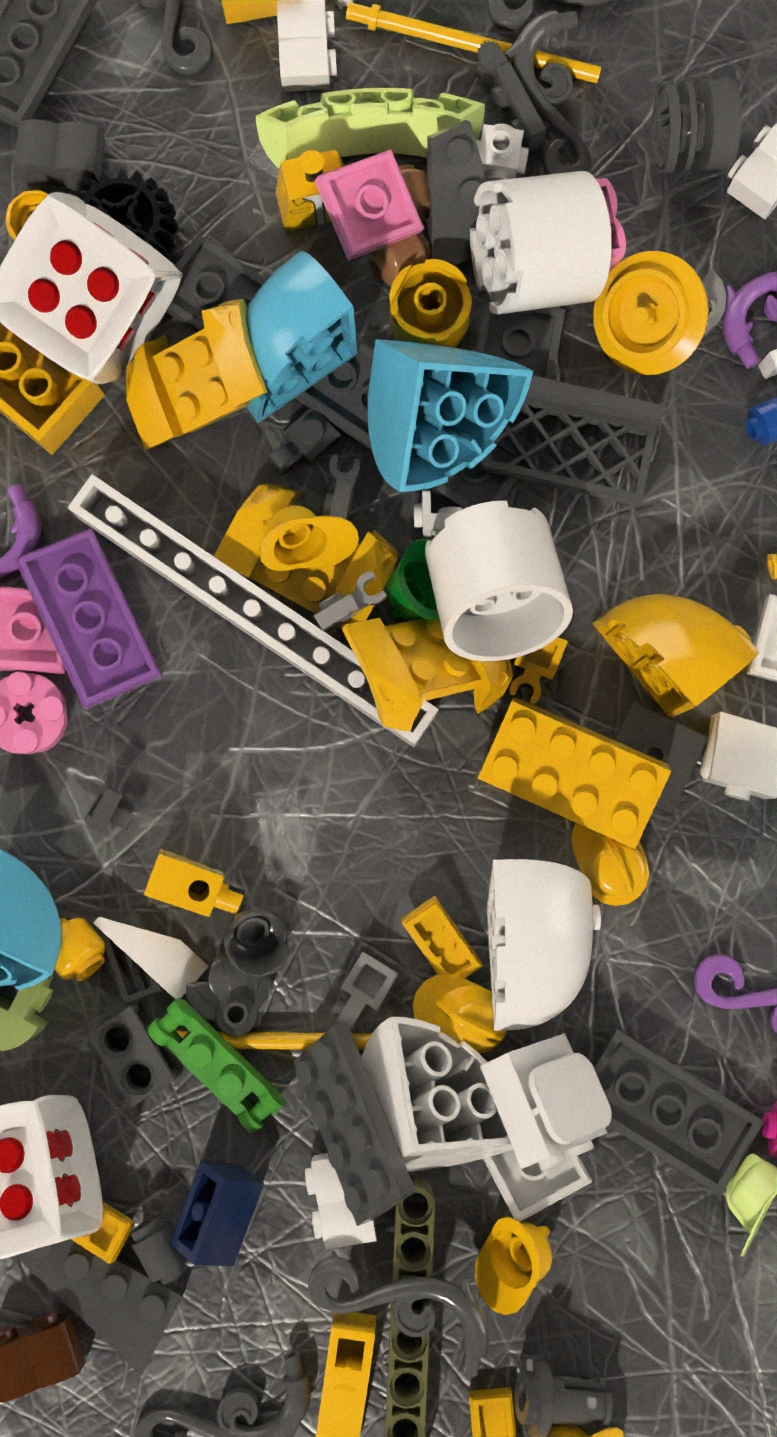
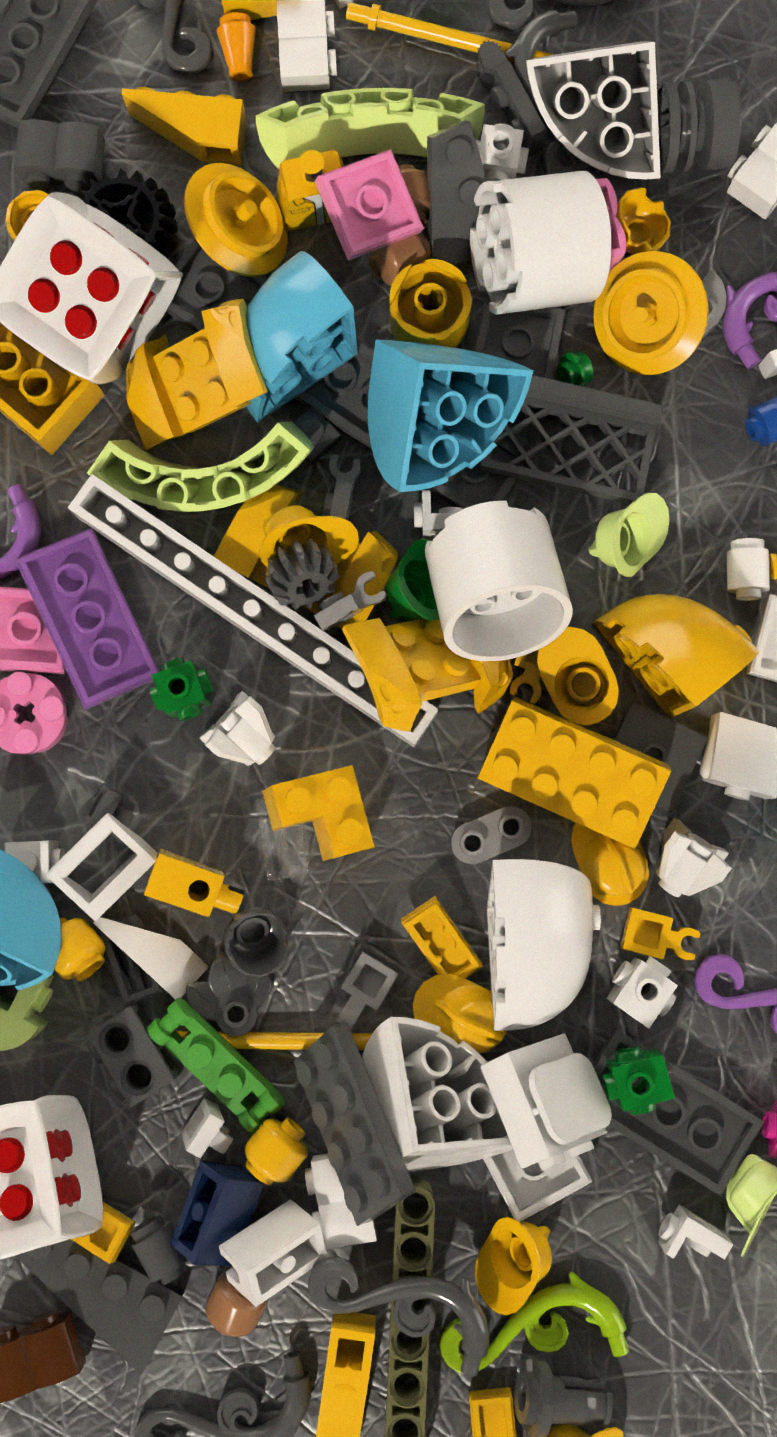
(37, 855): none -> white bracket
(119, 882): none -> white tile
(190, 488): none -> yellowish green brick
(192, 699): none -> green brick
(201, 125): none -> yellow slope
(206, 1130): none -> white tile
(230, 1310): none -> medium nougat head
(235, 219): none -> yellow piece
(237, 43): none -> light orange cone
(241, 733): none -> white brick
(273, 1252): none -> white brick
(276, 1151): none -> yellow head
(302, 574): none -> dark grey gear
(328, 801): none -> yellow brick
(491, 835): none -> light grey plate
(546, 1337): none -> lime plant
(575, 368): none -> green plate
(578, 677): none -> yellow piece
(602, 106): none -> white brick
(632, 535): none -> yellowish green piece
(643, 221): none -> yellow hair
(652, 934): none -> yellow plate
(652, 1082): none -> green brick
(654, 1001): none -> white brick
(689, 862): none -> white brick
(700, 1234): none -> white bracket
(748, 569): none -> white brick

